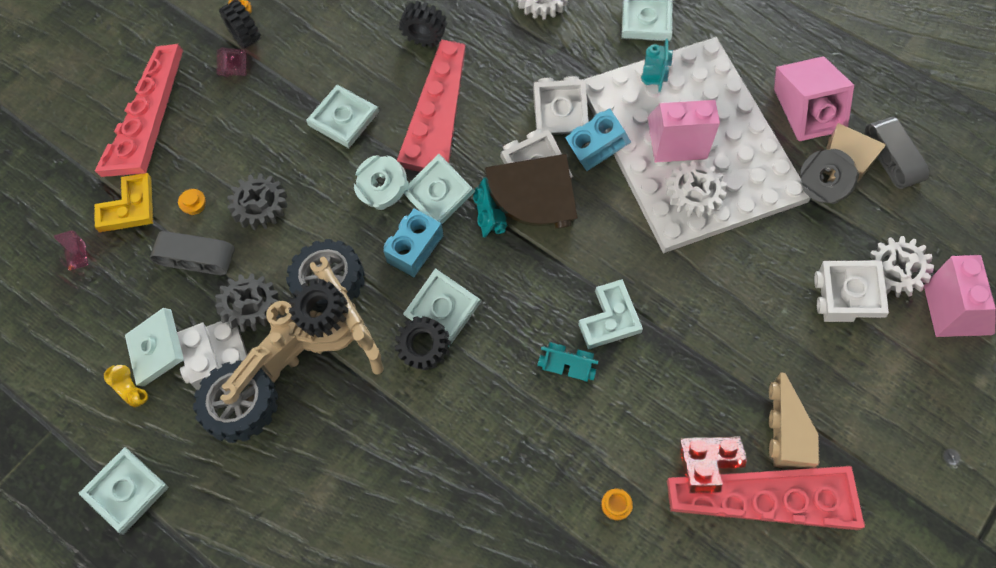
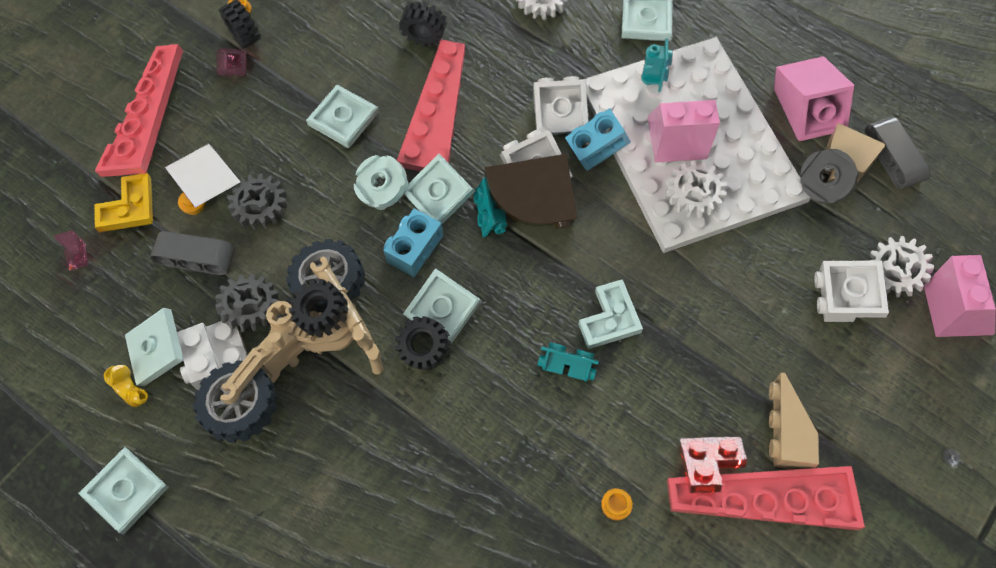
(202, 175): none -> white sticker

